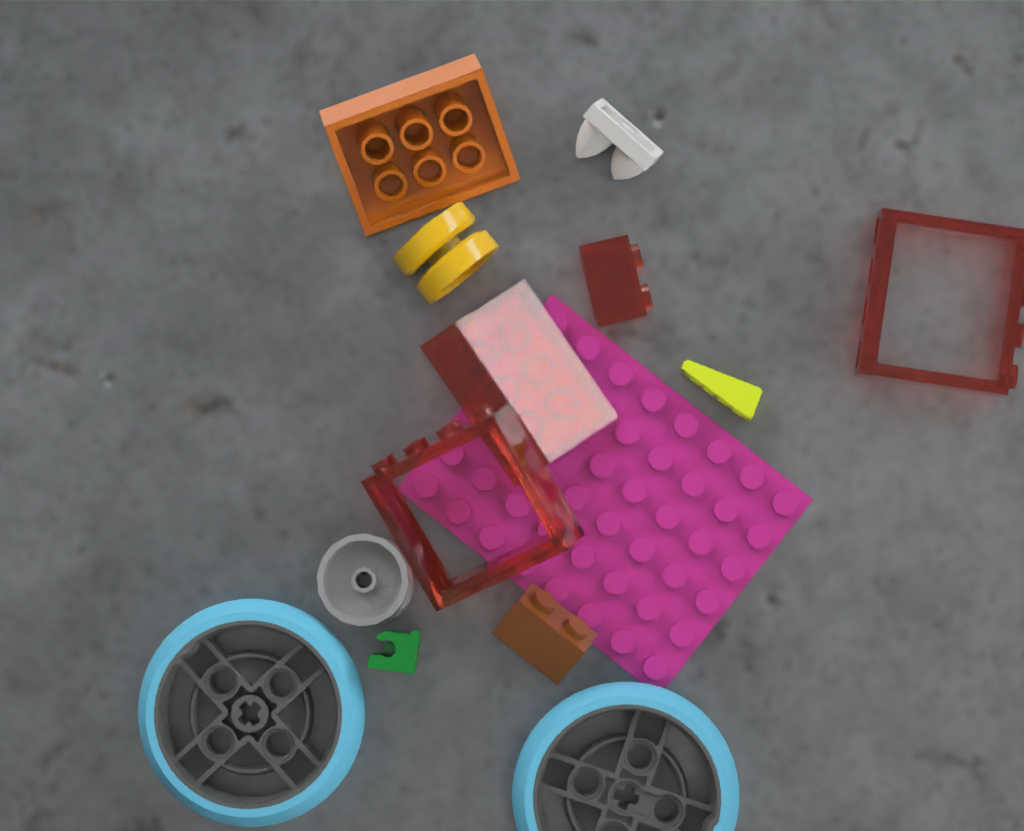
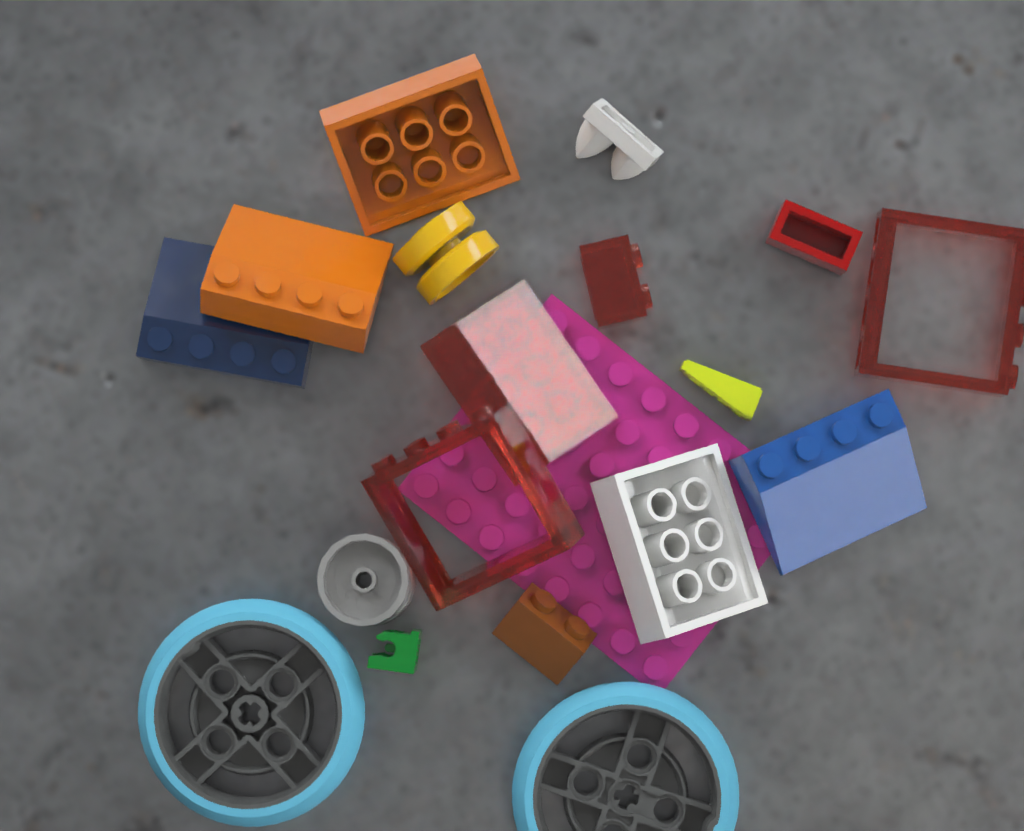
(183, 337): none -> dark blue slope
(295, 278): none -> orange slope
(678, 543): none -> white slope
(814, 237): none -> red piece
(831, 482): none -> slope

